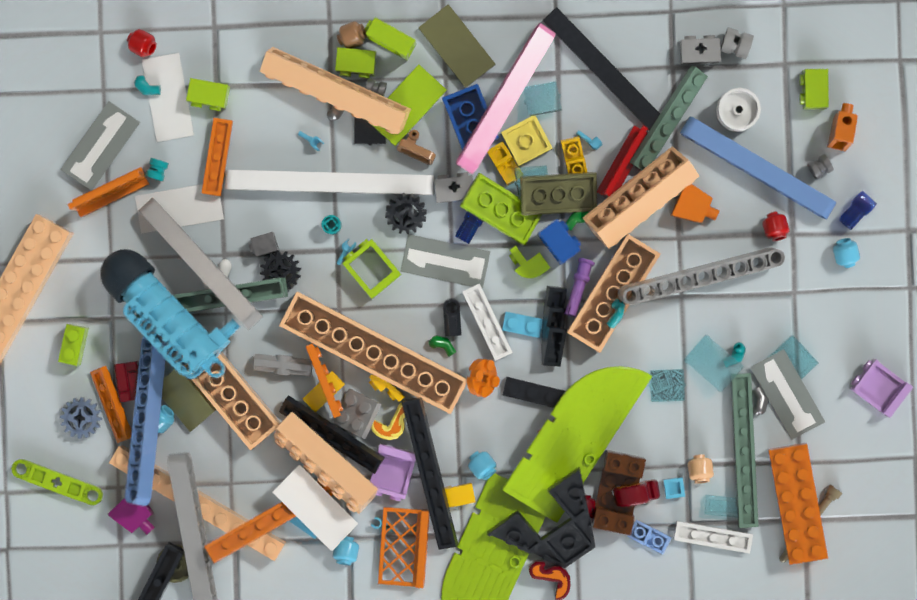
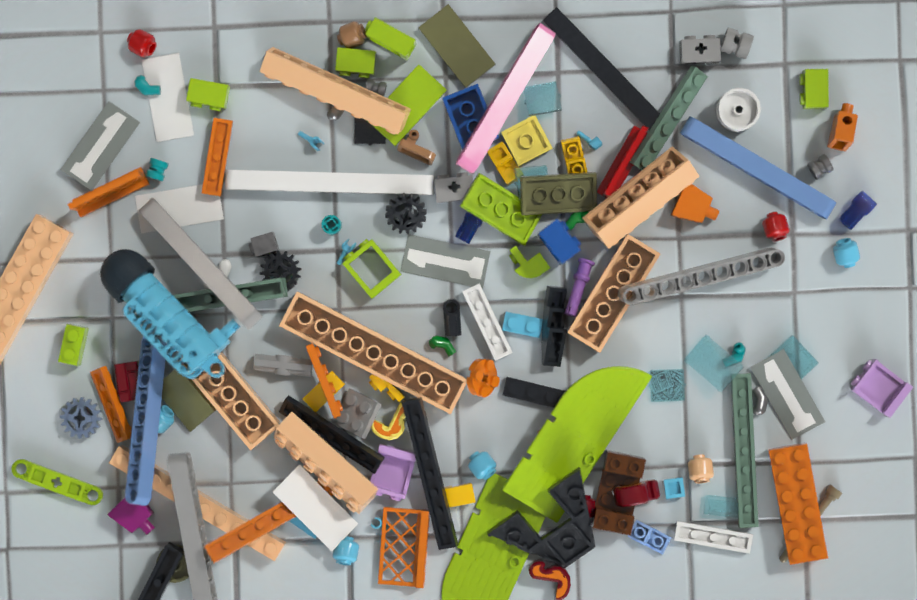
(618, 314): teal arm -> none

